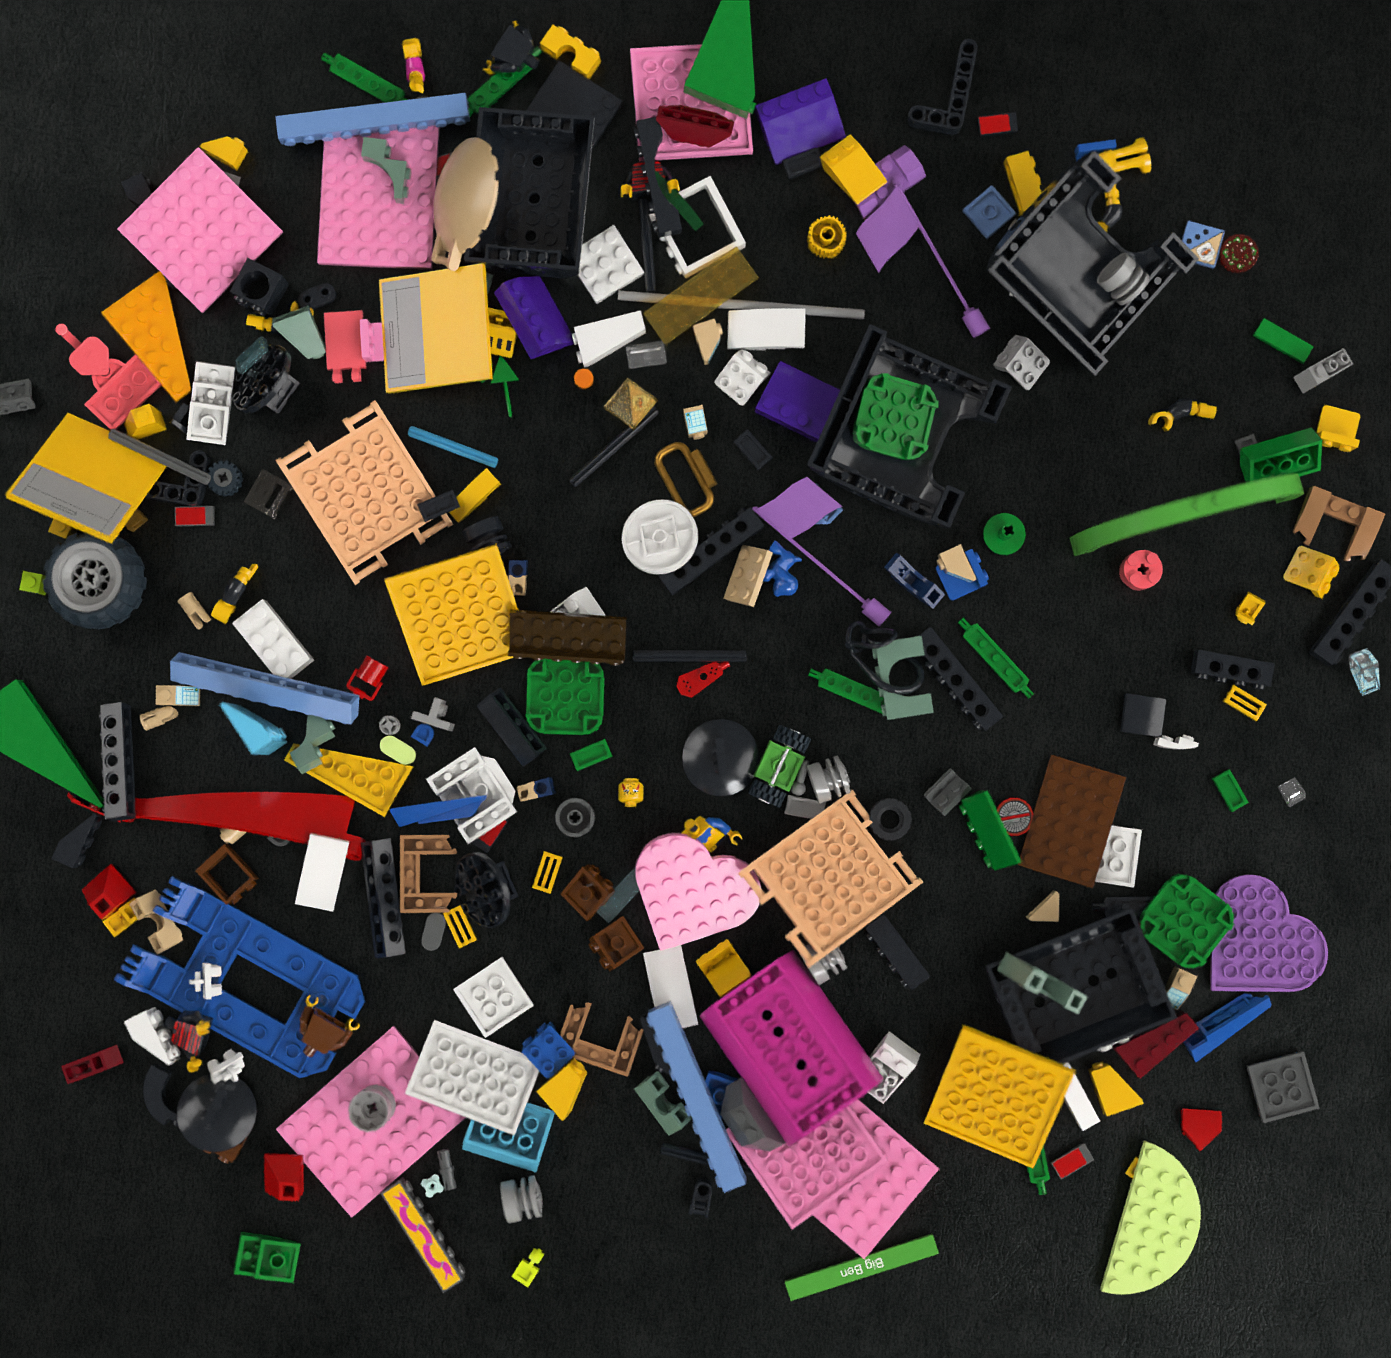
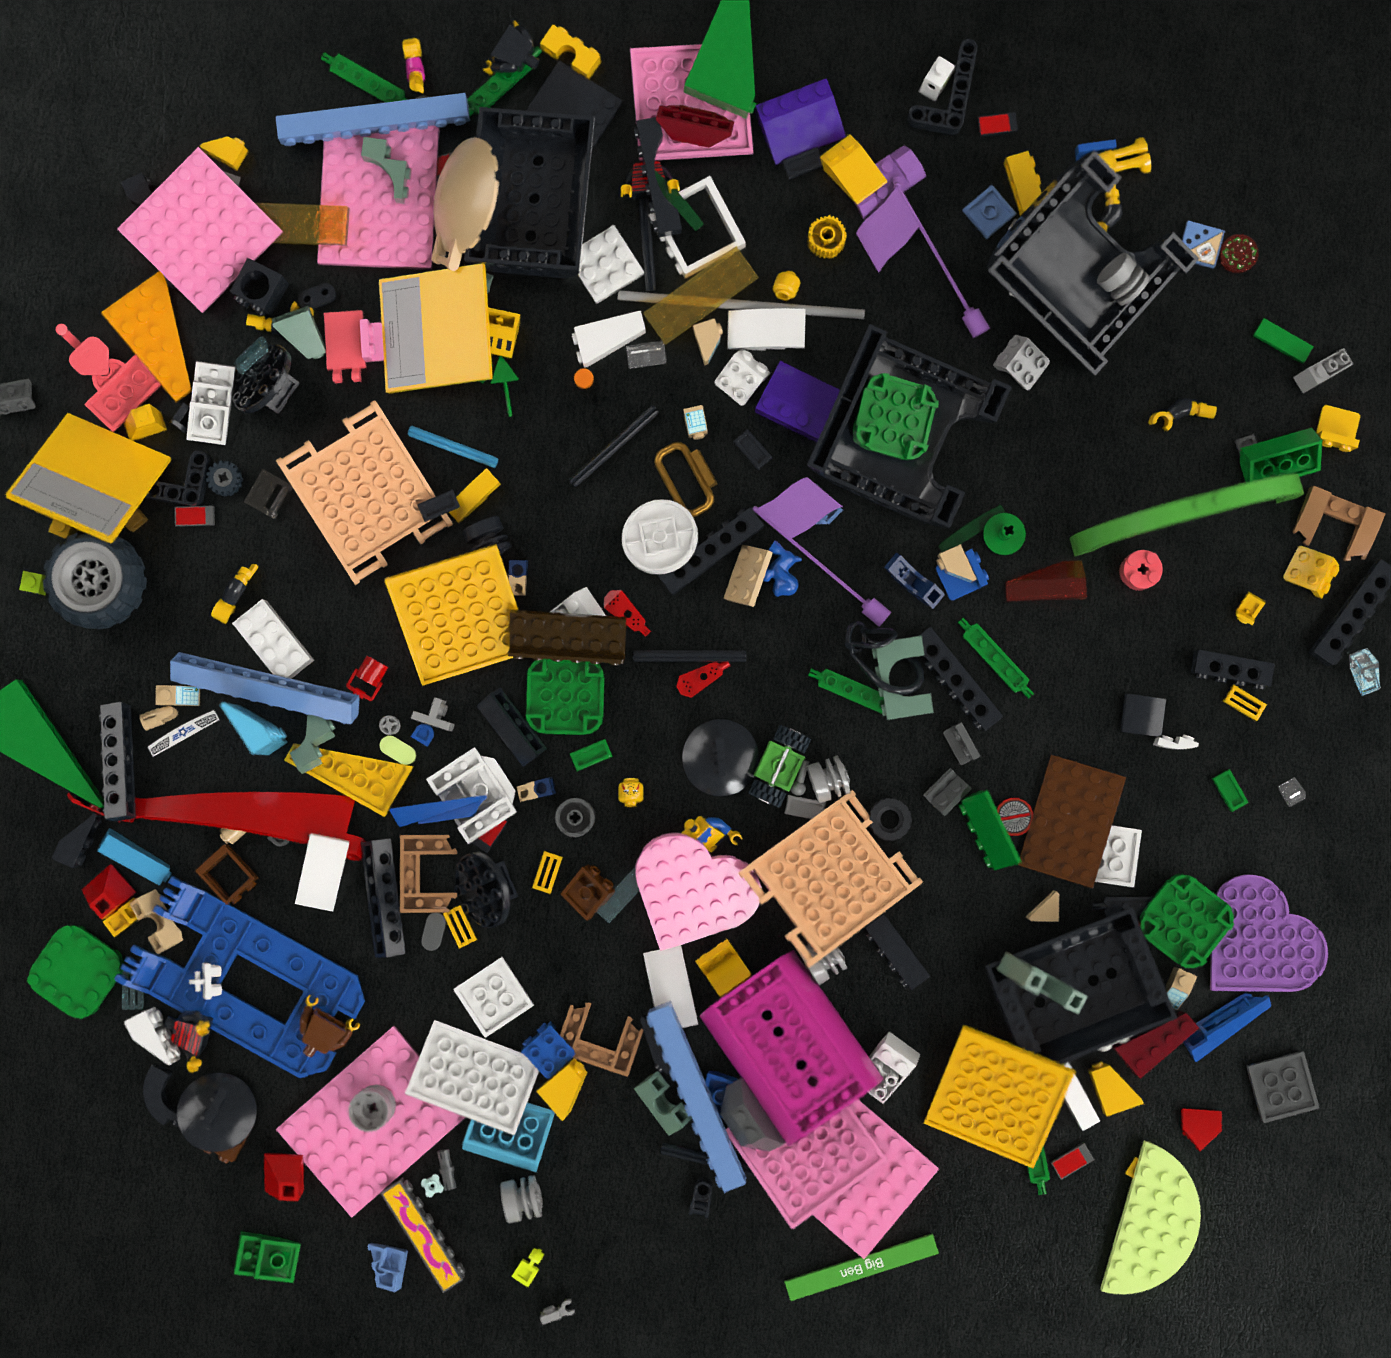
(75, 971): none -> green plate
(92, 1064): dark red slope -> none
(132, 1006): none -> clear light blue tile
(134, 857): none -> dark azure slope
(159, 456): dark grey axle -> none
(183, 732): none -> white sticker
(192, 608): tan hinge -> none
(226, 1069): white hips -> none
(309, 223): none -> clear yellow plate
(388, 1265): none -> medium blue slope
(534, 315): dark purple slope -> none
(553, 1313): none -> light grey plate
(615, 944): reddish brown plate -> none
(623, 605): none -> red piece
(630, 403): clear yellow tile -> none
(786, 285): none -> yellow head
(938, 77): none -> white torso
(961, 743): none -> dark grey bracket
(969, 529): none -> dark green sticker
(1055, 582): none -> clear red wedge

